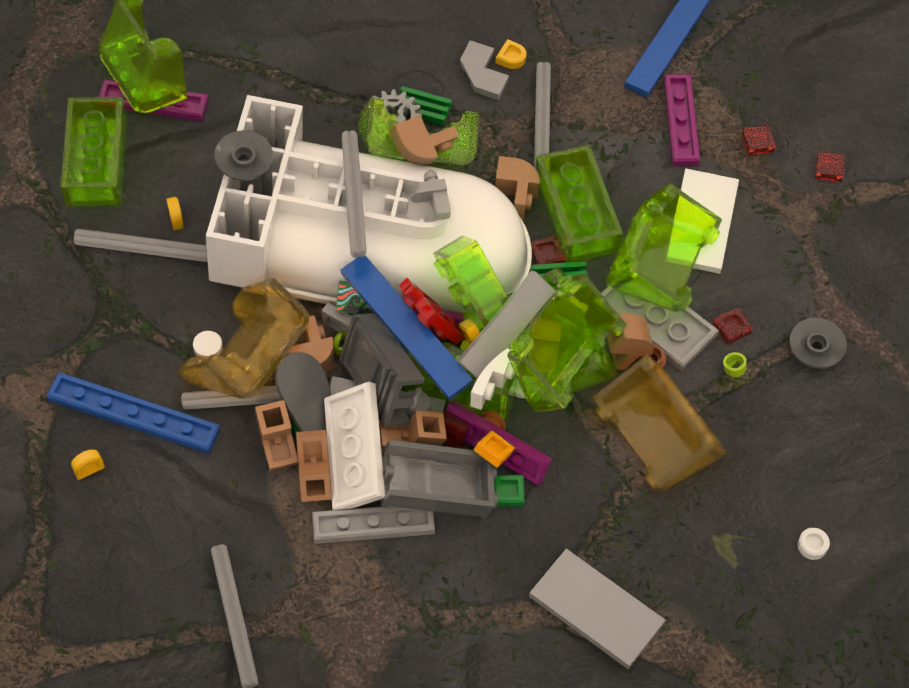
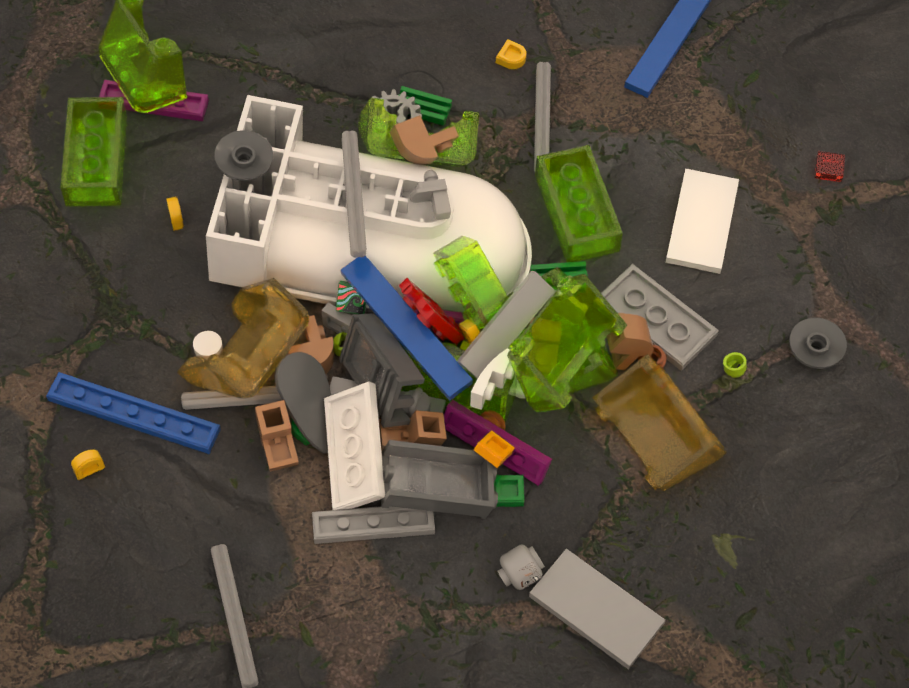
(140, 245): light grey axle -> none
(313, 465): medium nougat brick -> none
(456, 430): clear red tile -> none
(482, 80): light grey tile -> none
(518, 179): medium nougat brick -> none
(520, 567): none -> light grey head
(547, 251): clear red tile -> none
(663, 248): clear neon green windscreen -> none
(681, 120): magenta tile -> none
(732, 326): clear red tile -> none
(758, 140): clear red tile -> none
(813, 543): white tile -> none

